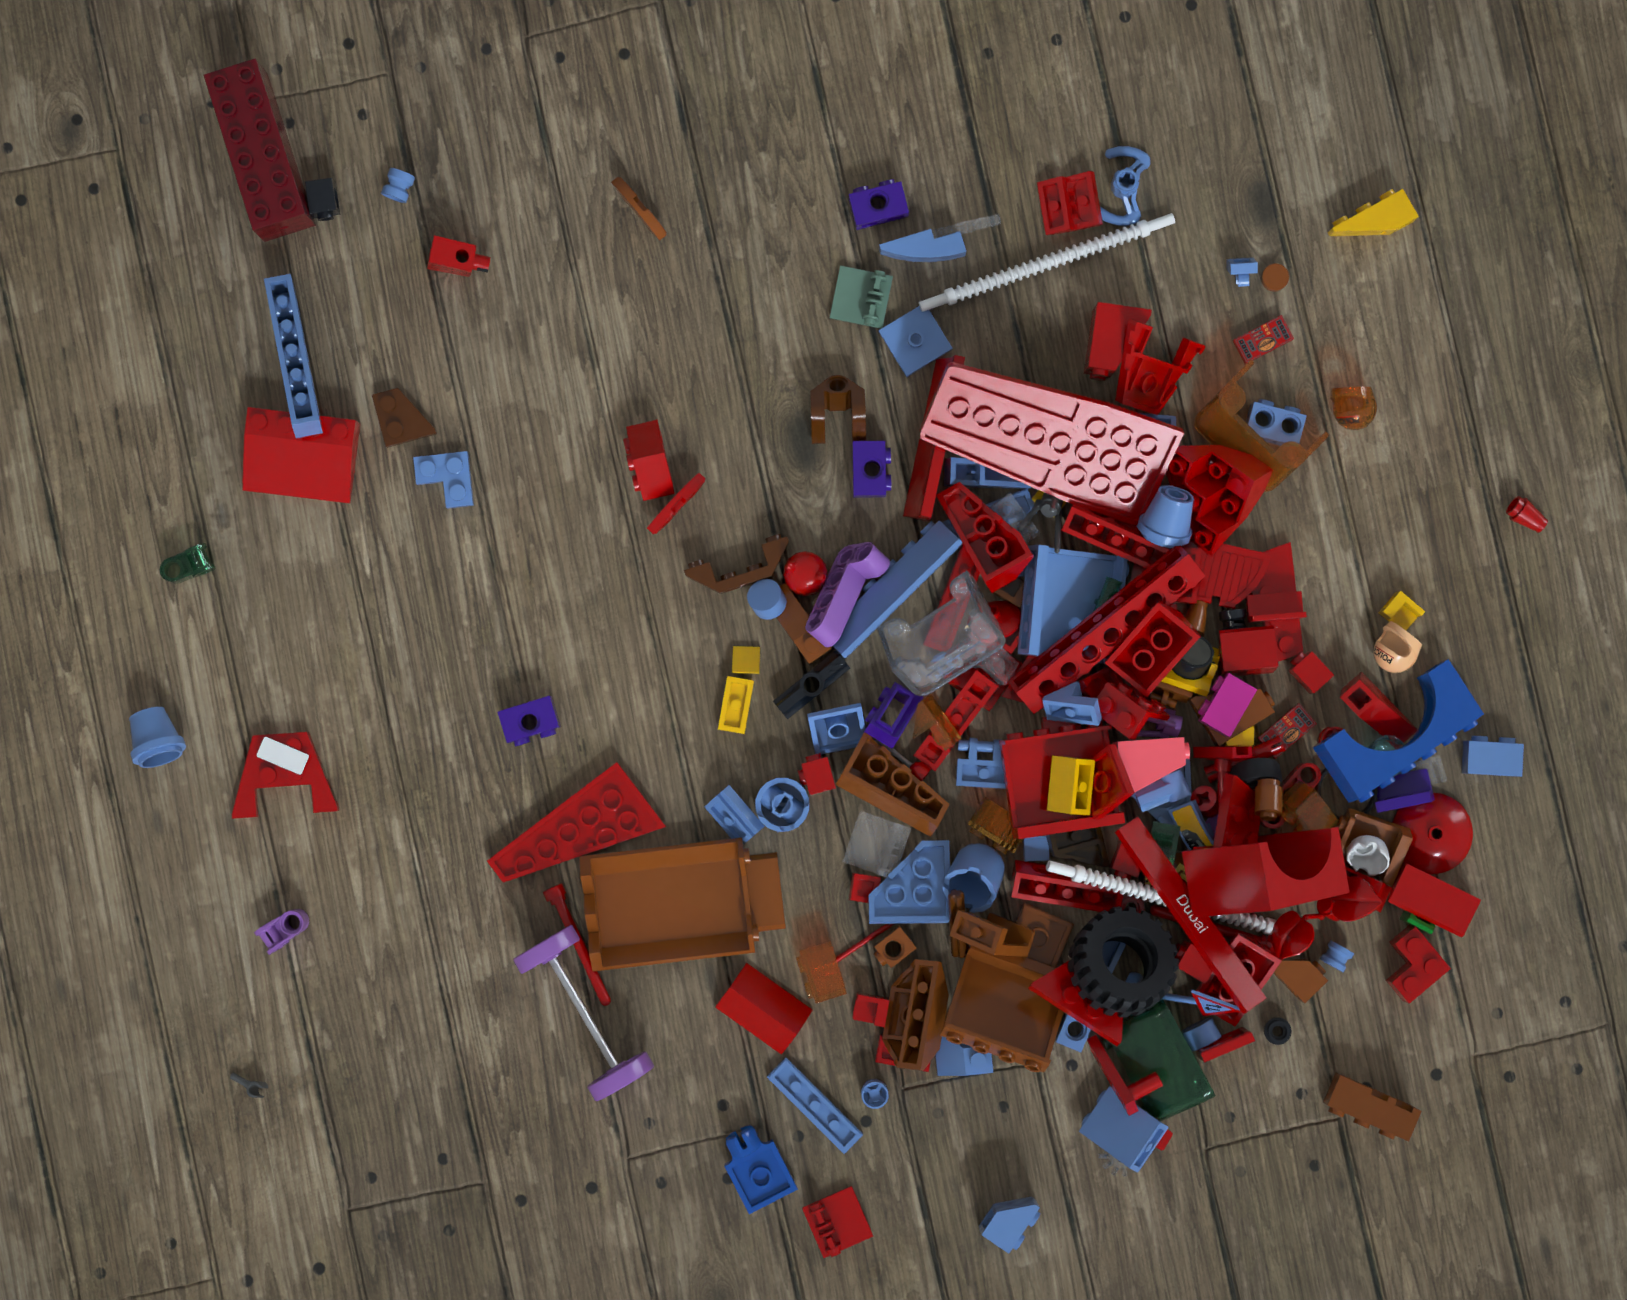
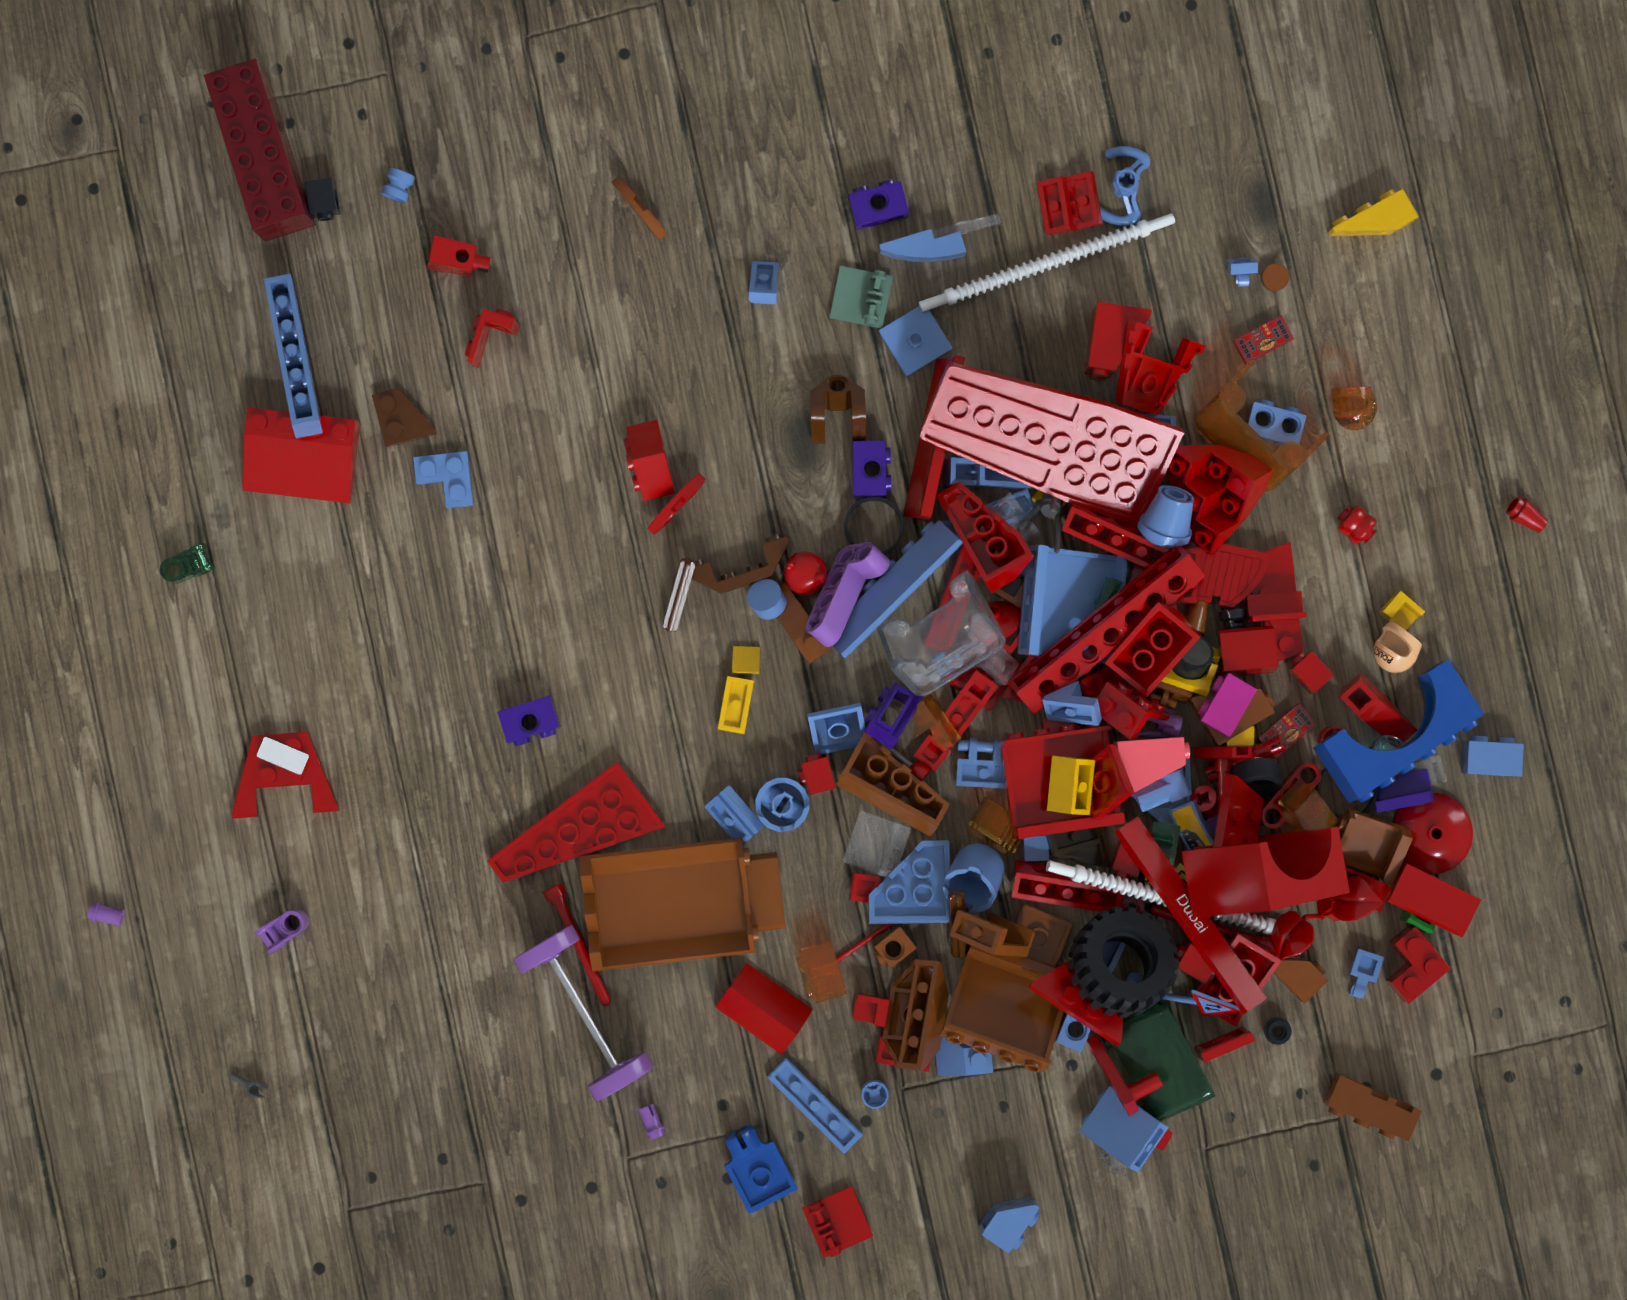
(106, 914): none -> medium lavender pin
(154, 738): medium blue piece -> none
(498, 320): none -> red bracket
(651, 1122): none -> medium lavender pin
(678, 594): none -> axle
(763, 282): none -> medium blue slope
(825, 672): black piece -> none
(876, 498): none -> black tyre
(1201, 1033): medium blue piece -> none
(1268, 799): dark orange brick -> none
(1336, 956): medium blue wheel -> none
(1356, 524): none -> red piece
(1365, 968): none -> medium blue plate
(1368, 854): white hair -> none

